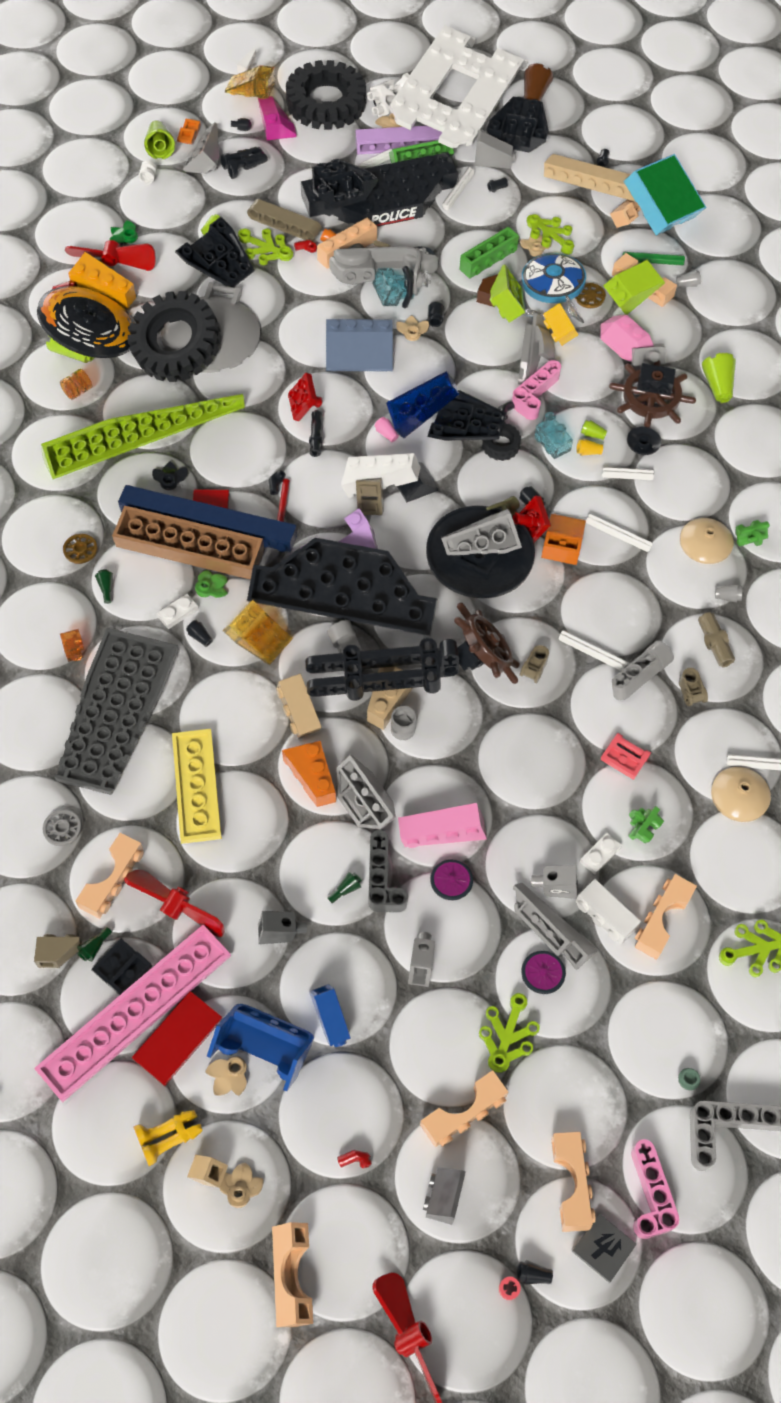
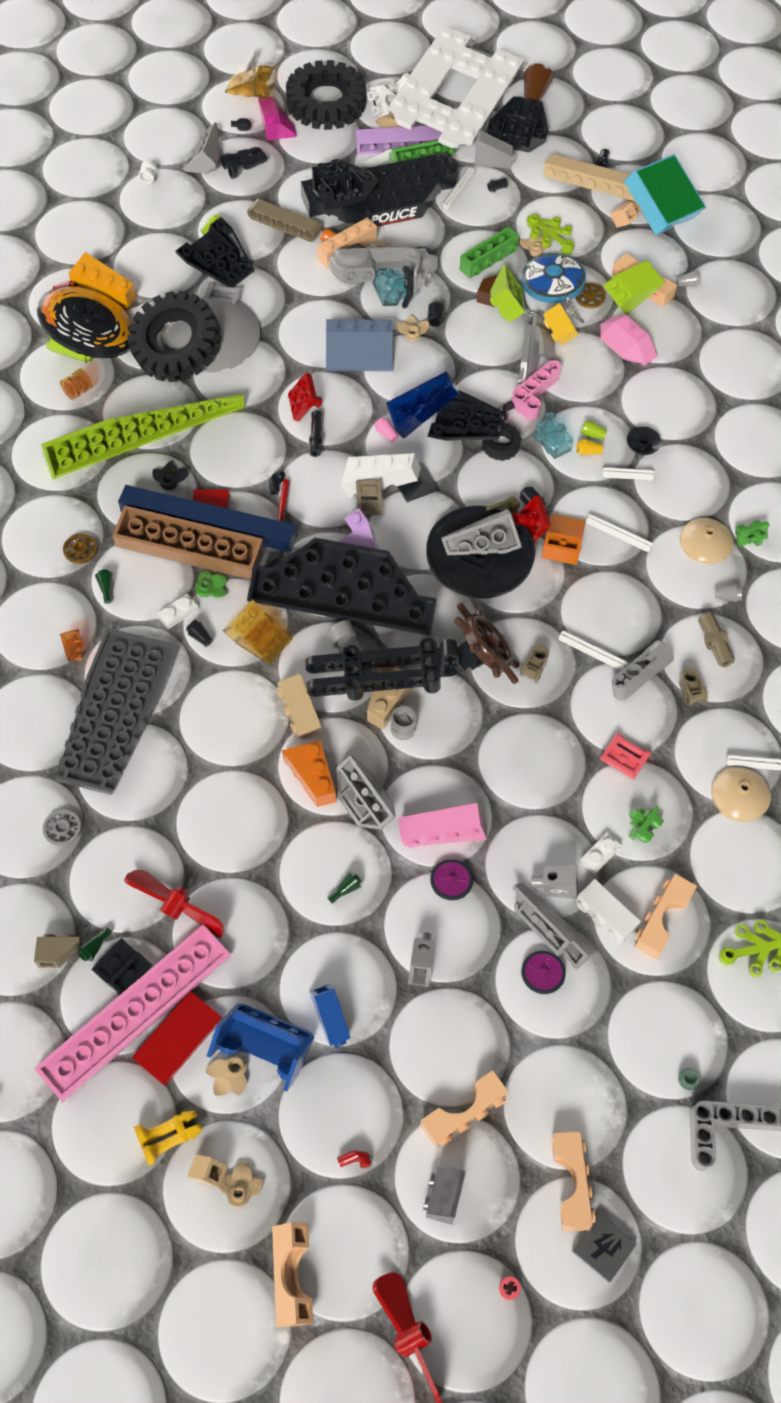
(97, 897): light nougat arch -> none
(126, 234): green plate -> none
(137, 256): red piece -> none
(159, 141): lime cone -> none
(189, 131): orange slope -> none
(196, 786): light yellow plate -> none
(279, 927): dark grey torso -> none
(283, 253): lime plant -> none
(306, 245): red arm -> none
(381, 871): dark grey beam -> none
(507, 1036): lime plant -> none
(533, 1273): black cone -> none
(648, 355): light grey tile -> none
(650, 1186): bright pink beam -> none
(653, 385): reddish brown brick -> none
(657, 258): green axle -> none
(720, 375): lime cone -> none

